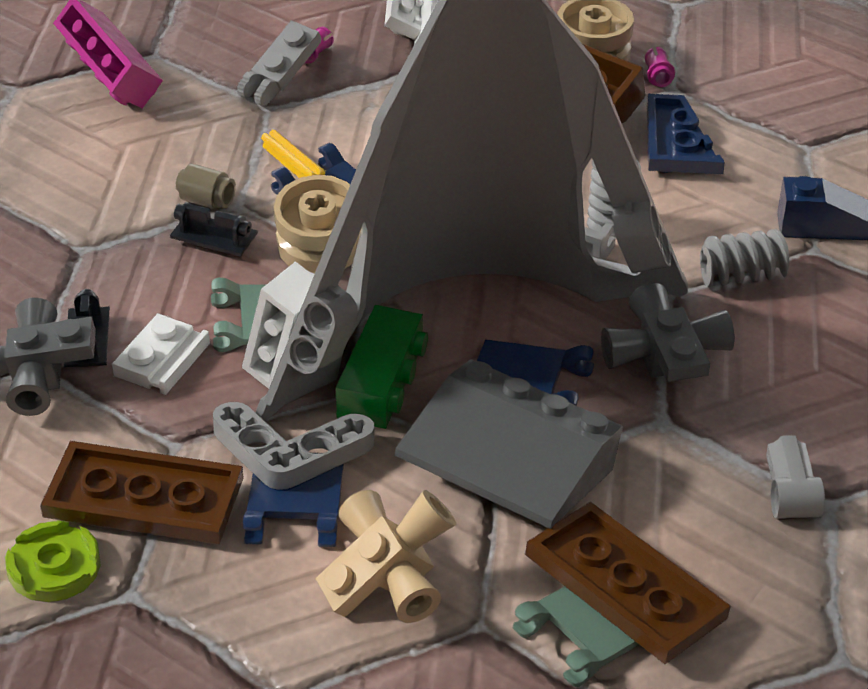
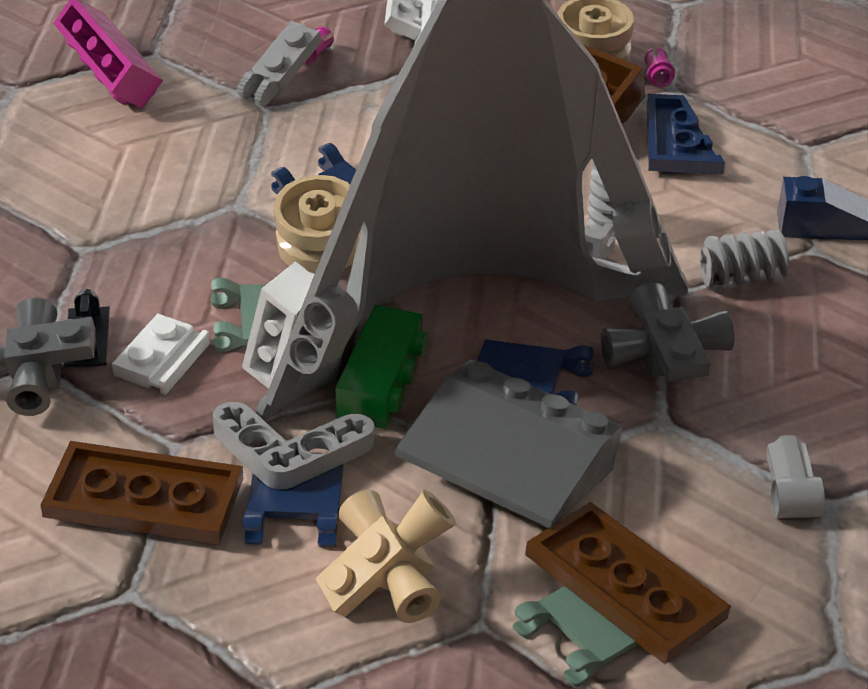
(53, 561): lime tile -> none
(205, 186): dark tan brick -> none
(223, 233): black hinge -> none
(290, 155): yellow axle -> none

